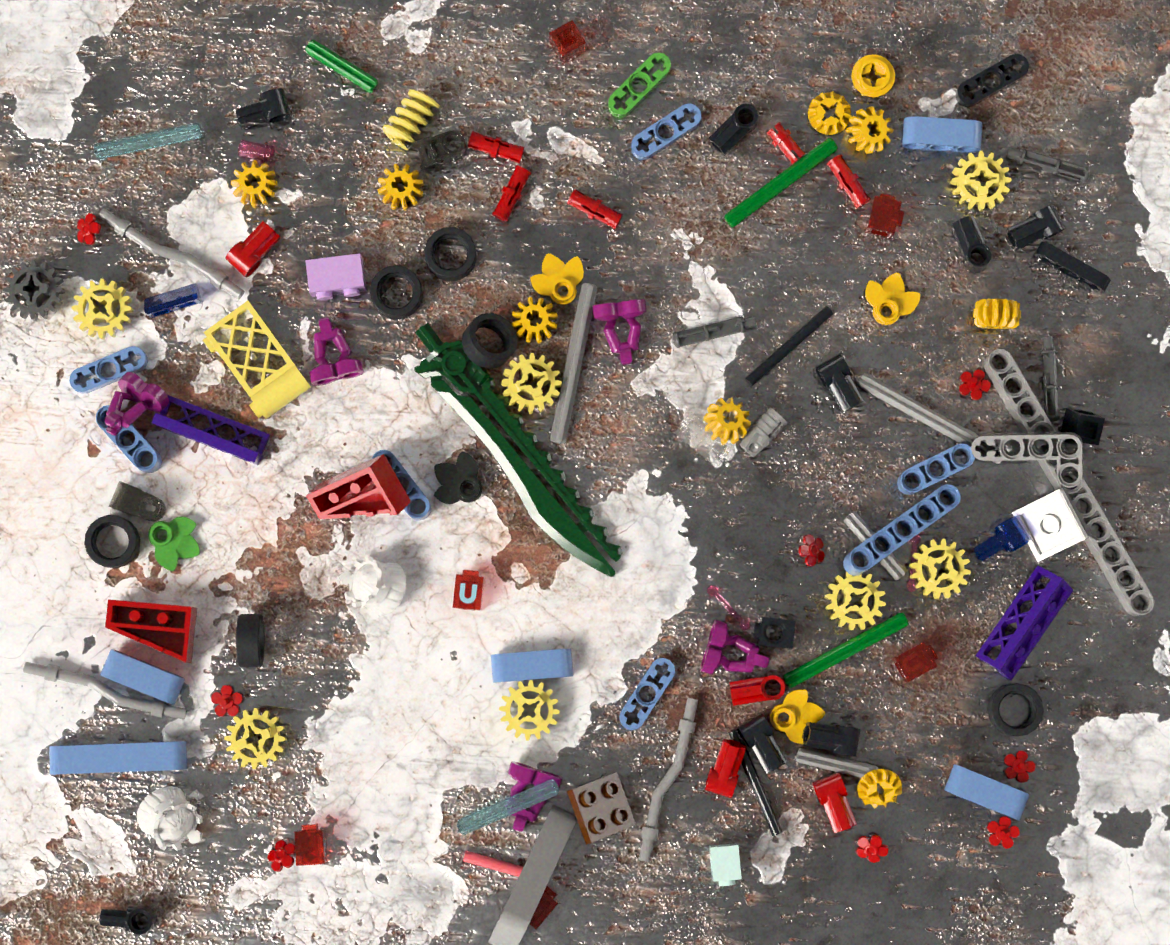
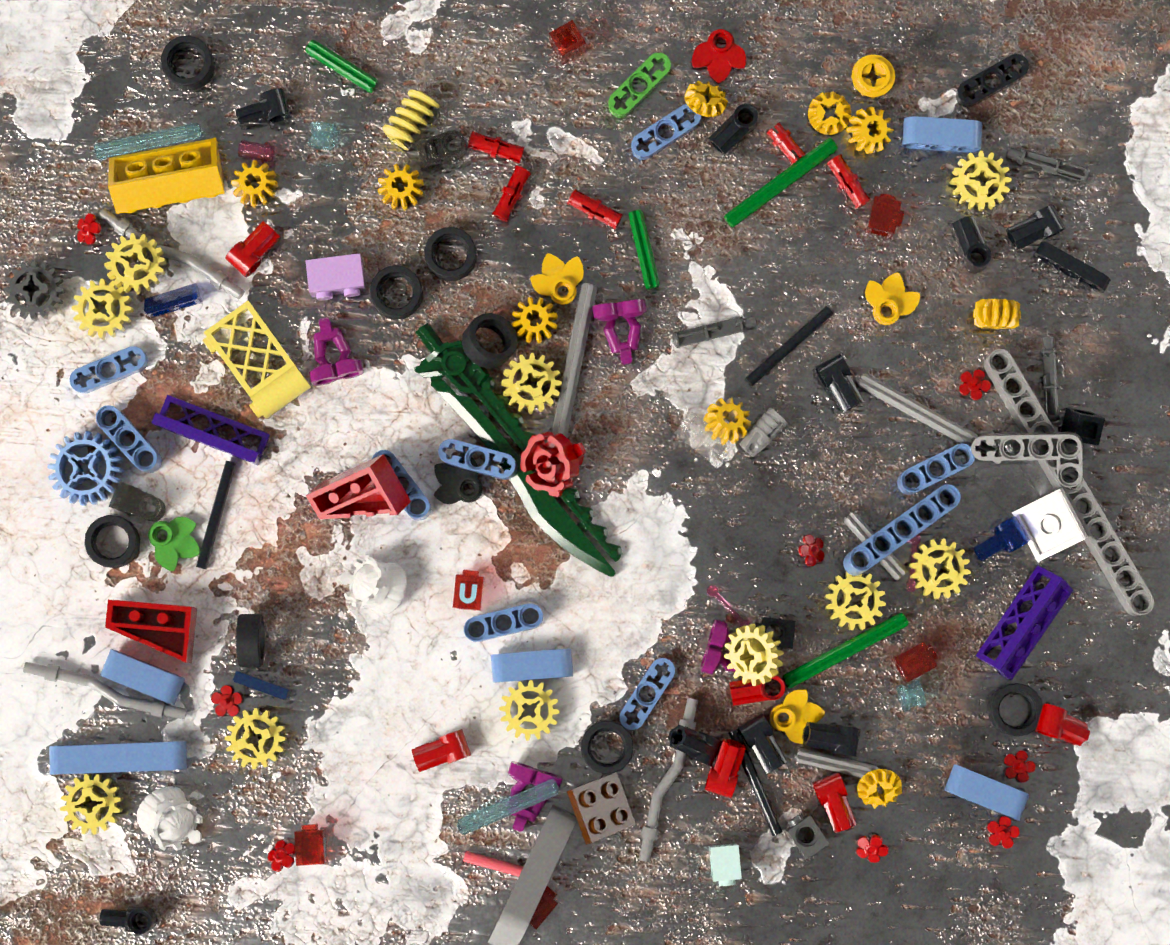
(67, 453): none -> light blue gear
(90, 793): none -> light yellow gear
(124, 259): none -> light yellow gear
(134, 389): magenta piece -> none
(165, 176): none -> yellow slope
(187, 42): none -> black tyre
(216, 515): none -> black bar
(262, 685): none -> dark blue tile
(322, 136): none -> clear light blue wheel
(446, 749): none -> red piece
(460, 447): none -> medium blue beam
(489, 622): none -> medium blue beam
(553, 461): none -> red piece
(586, 747): none -> black tyre
(644, 249): none -> green axle
(696, 100): none -> yellow gear
(697, 745): none -> black piece
(717, 59): none -> red plate
(750, 651): none -> light yellow gear
(817, 841): none -> dark grey brick
(911, 695): none -> clear light blue wheel
(1058, 724): none -> red piece

